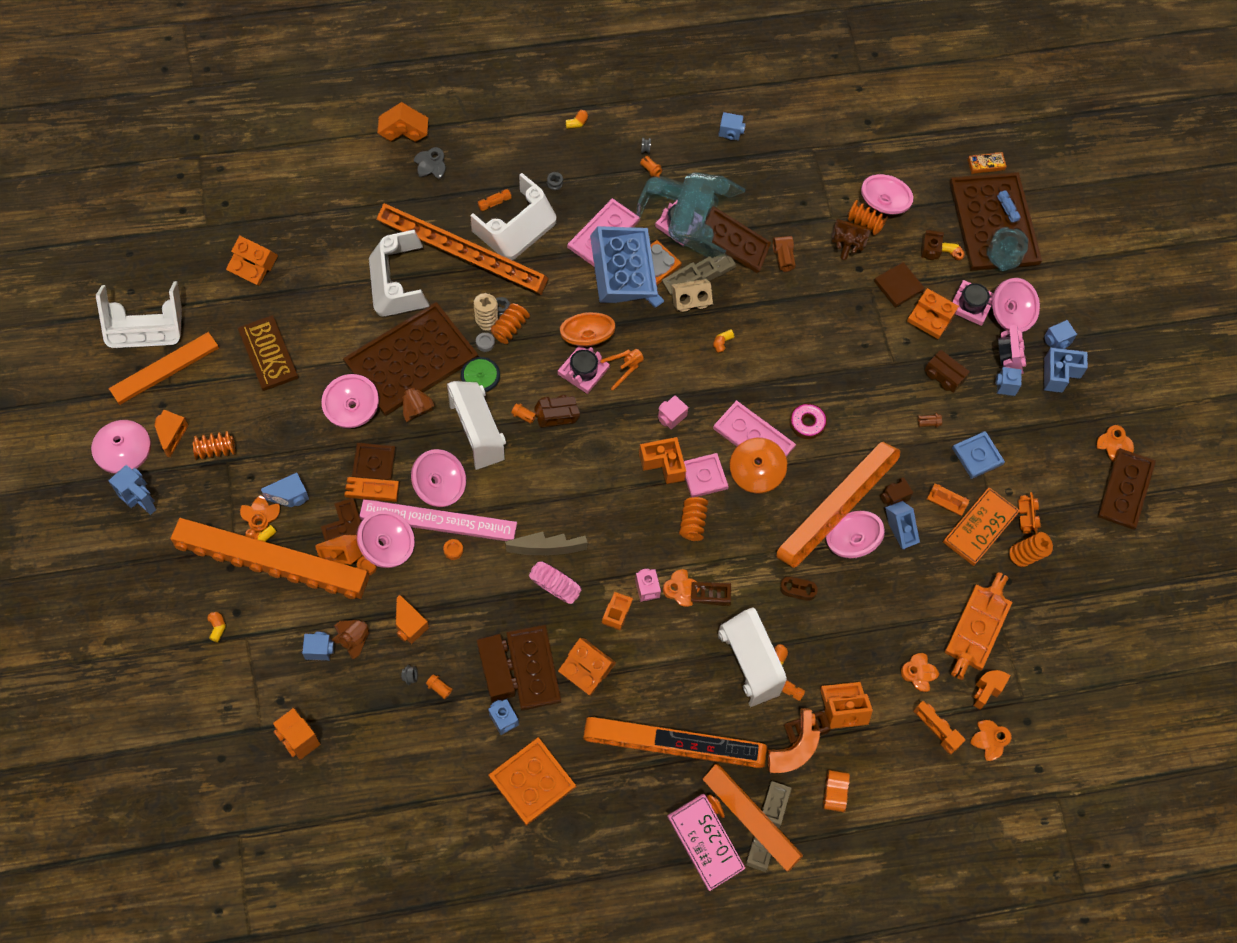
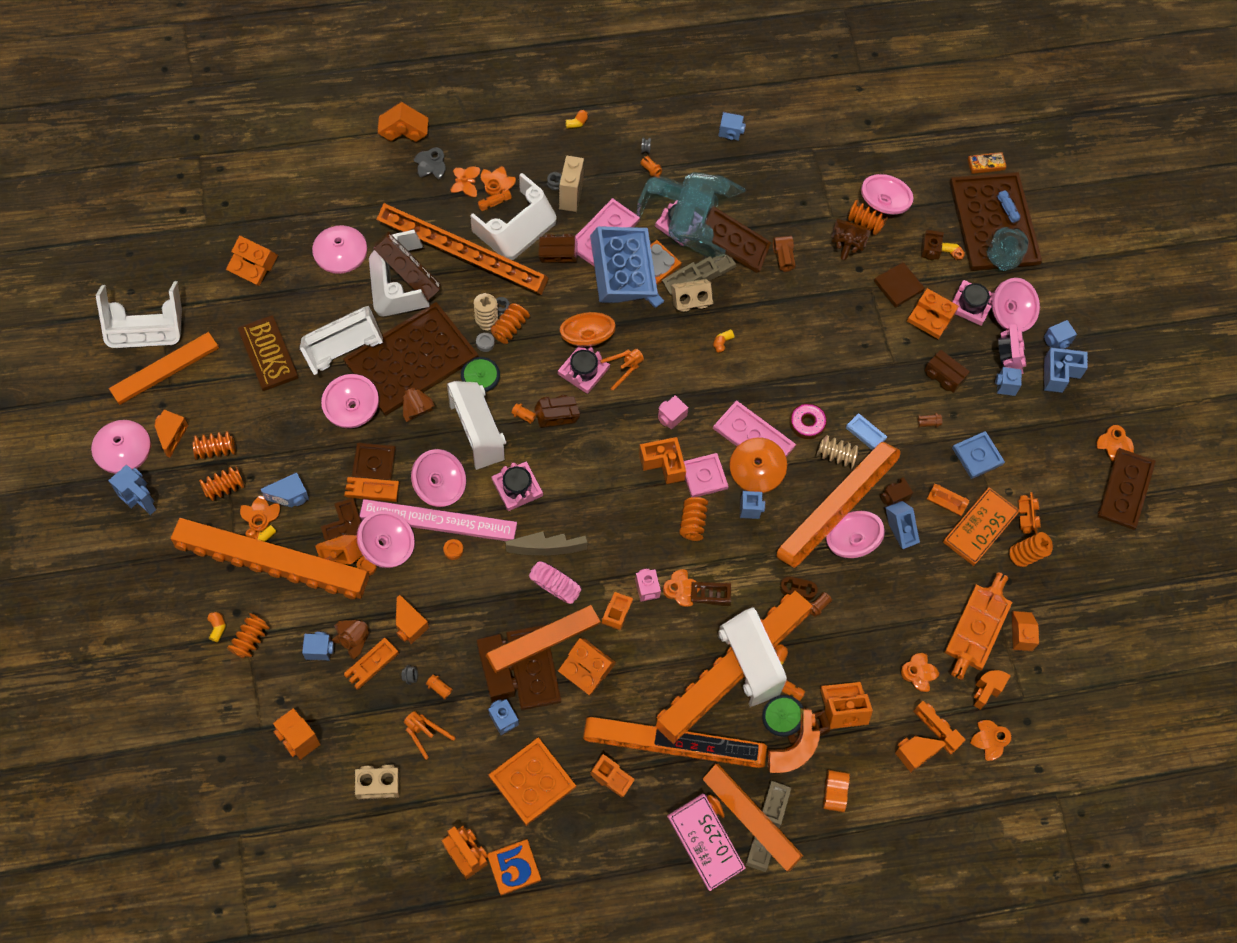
(222, 483): none -> orange piece
(248, 636): none -> orange piece
(339, 338): none -> white windscreen
(342, 256): none -> bright pink dish
(371, 663): none -> orange hinge
(377, 788): none -> tan brick
(406, 265): none -> reddish brown brick
(417, 723): none -> orange plant
(464, 180): none -> orange piece
(467, 860): none -> orange brick
(497, 179): none -> orange plate
(514, 867): none -> tile
(517, 485): none -> piece
(542, 638): none -> orange tile
(558, 248): none -> reddish brown brick
(571, 183): none -> tan brick
(609, 774): none -> orange brick
(727, 671): none -> orange brick
(751, 505): none -> medium blue brick
(782, 715): none -> bright green wheel
(820, 603): none -> dark orange pin
(838, 451): none -> tan piece
(865, 431): none -> light blue tile
(917, 751): none -> orange slope
(1024, 631): none -> orange slope

